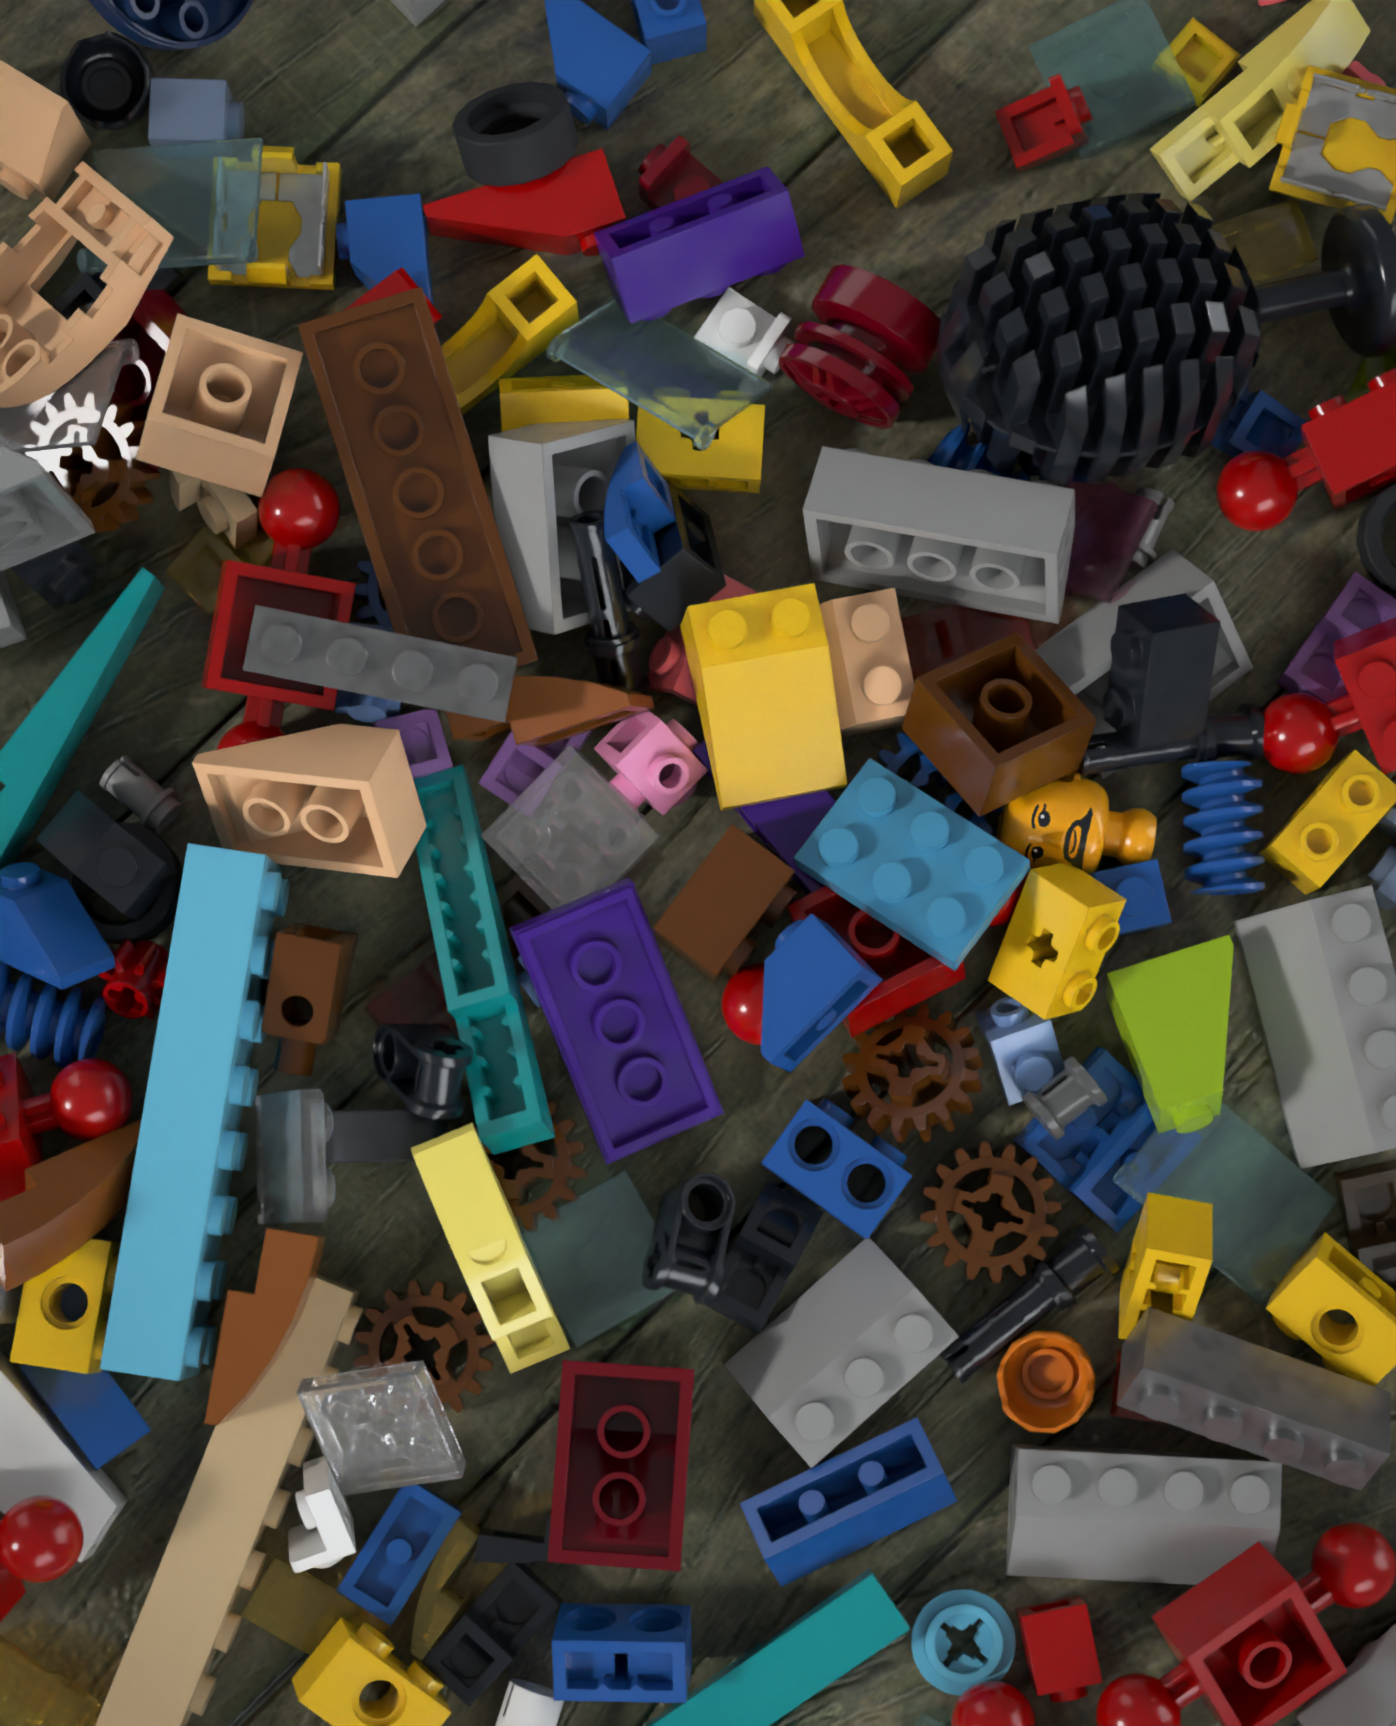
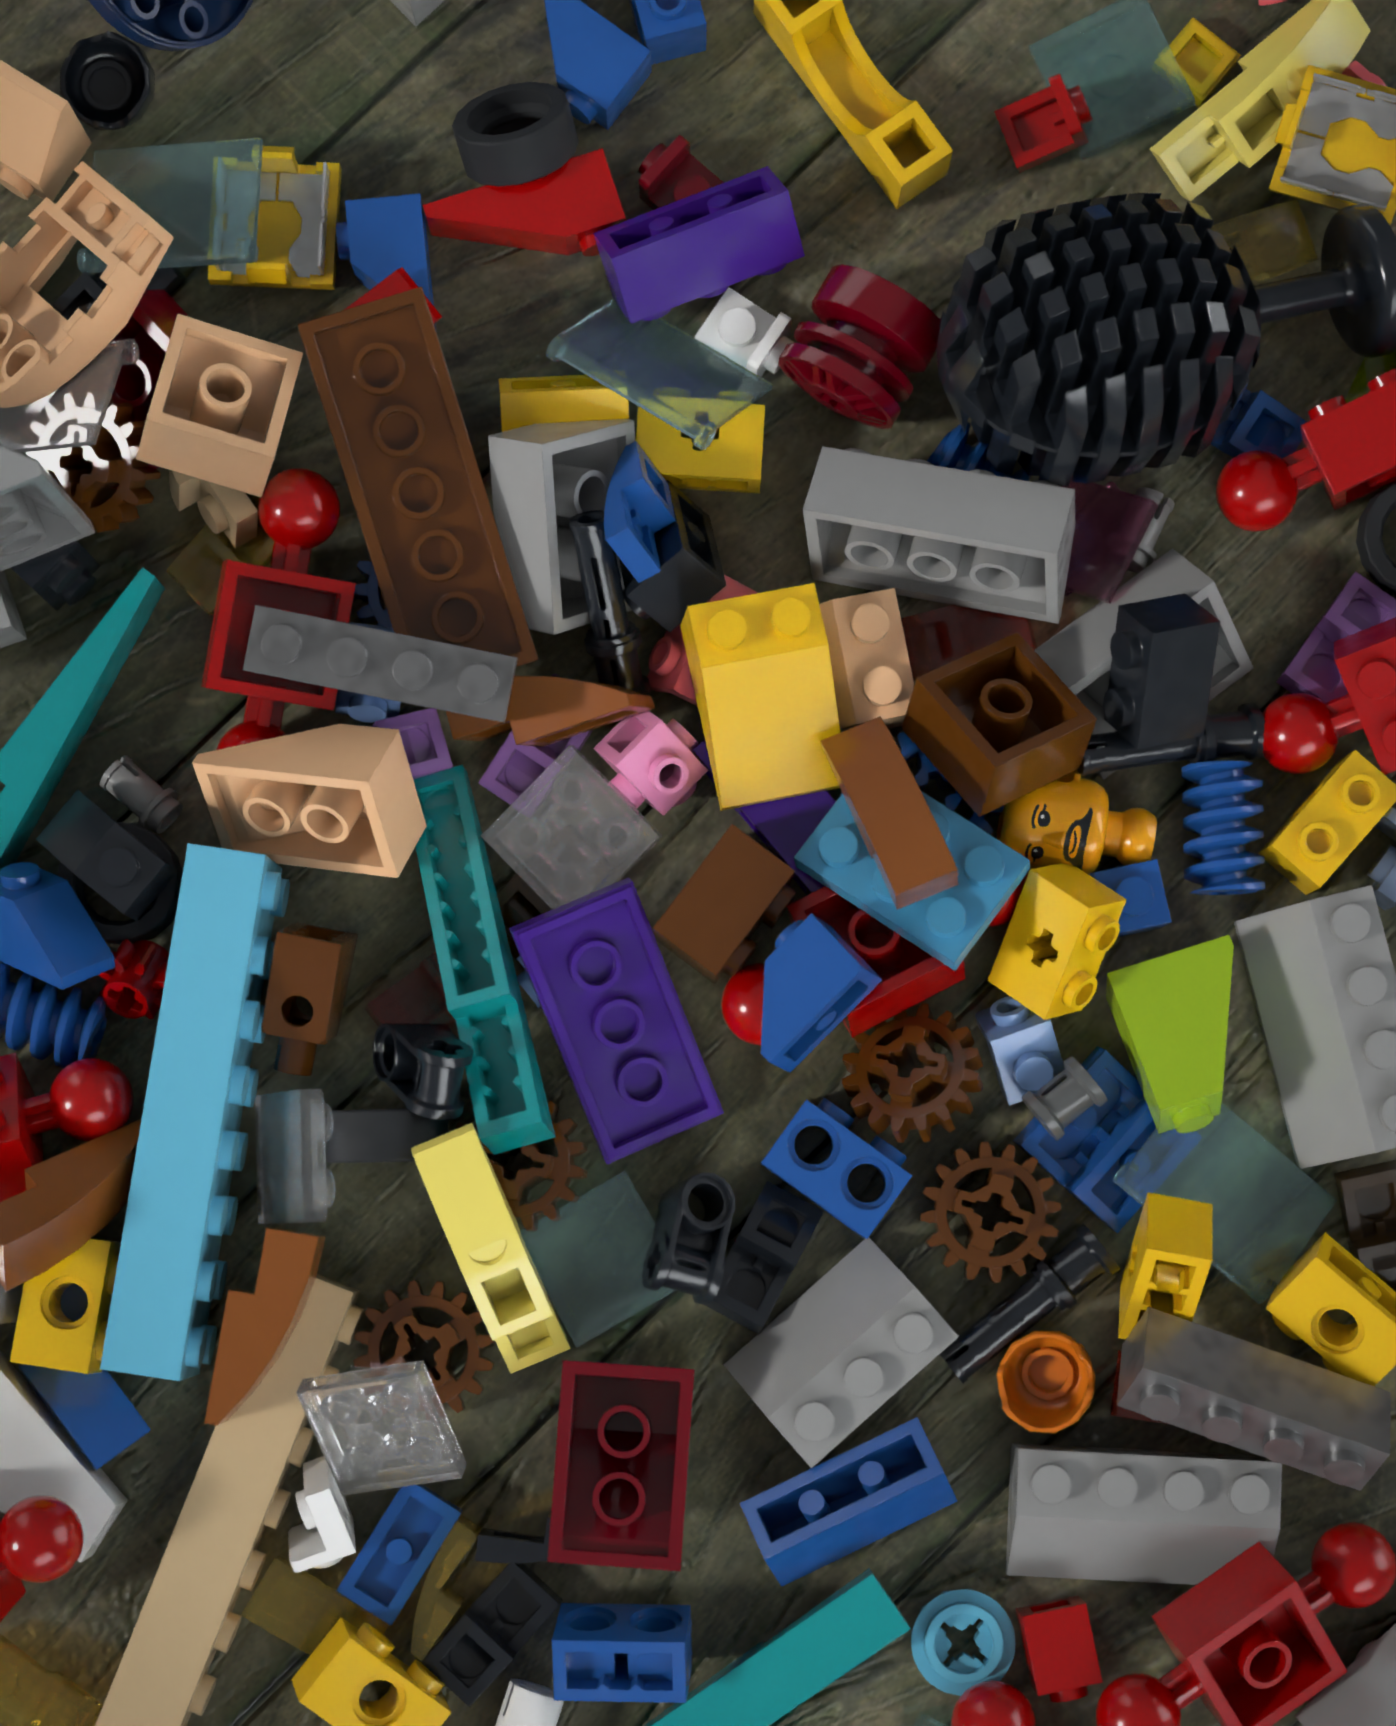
(193, 112): sand blue brick -> none
(508, 331): yellow arch -> none
(890, 813): none -> dark orange slope

